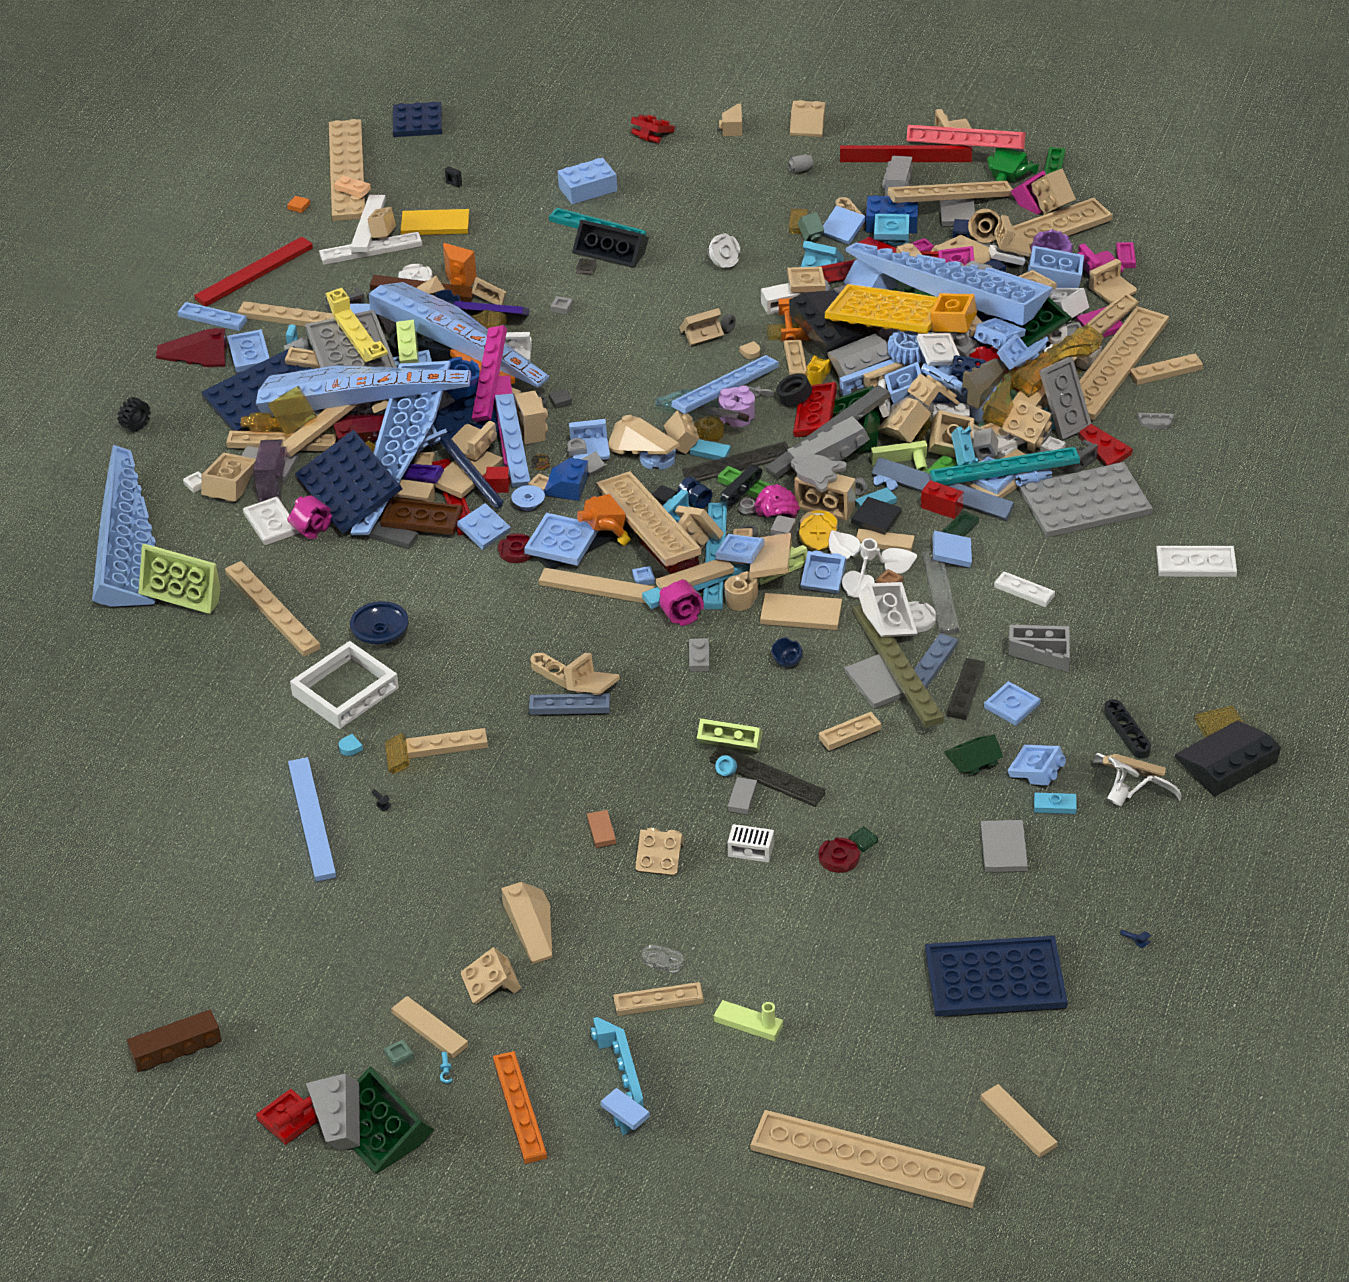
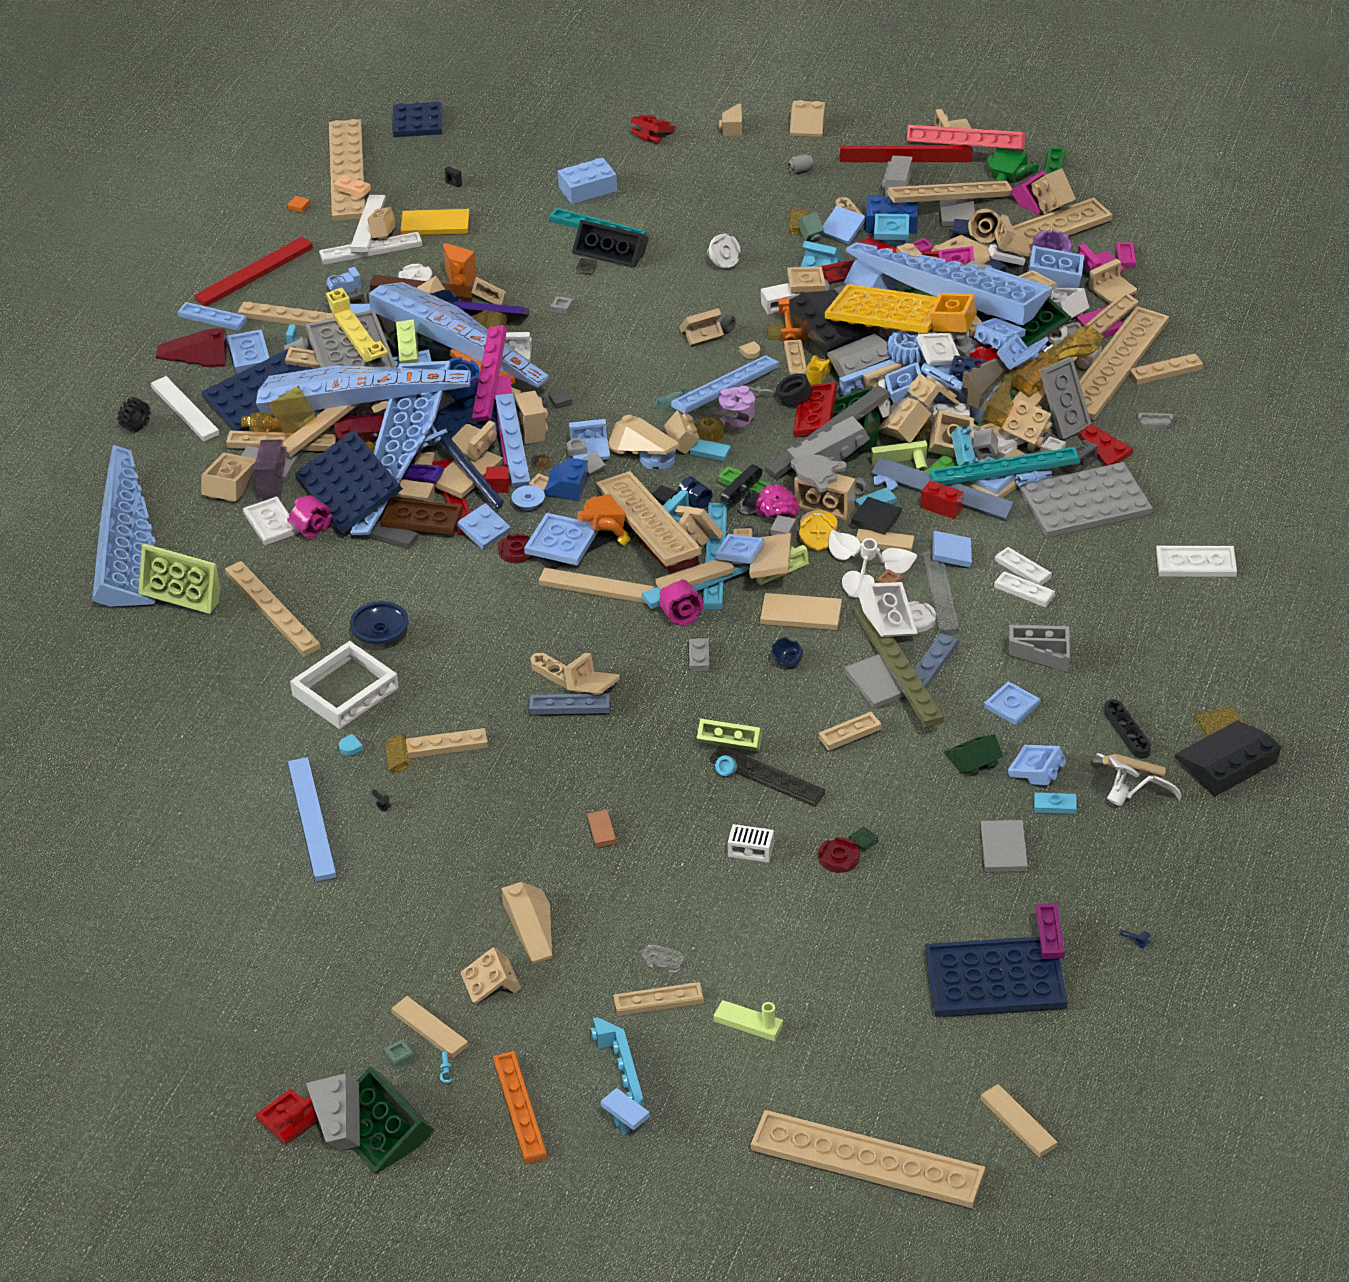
(174, 1040): reddish brown brick -> none
(185, 408): none -> white tile
(193, 482): white tile -> none
(347, 281): none -> light blue leg
(643, 575): light blue tile -> none
(659, 851): tan bracket -> none
(739, 461): clear smoke tile -> none
(741, 591): tan piece -> none
(742, 795): light grey tile -> none
(750, 499): none -> black tile
(823, 572): light blue plate -> none
(962, 524): clear green tile -> none
(966, 689): clear smoke tile -> none
(1023, 566): none -> white tile
(1049, 931): none -> magenta plate

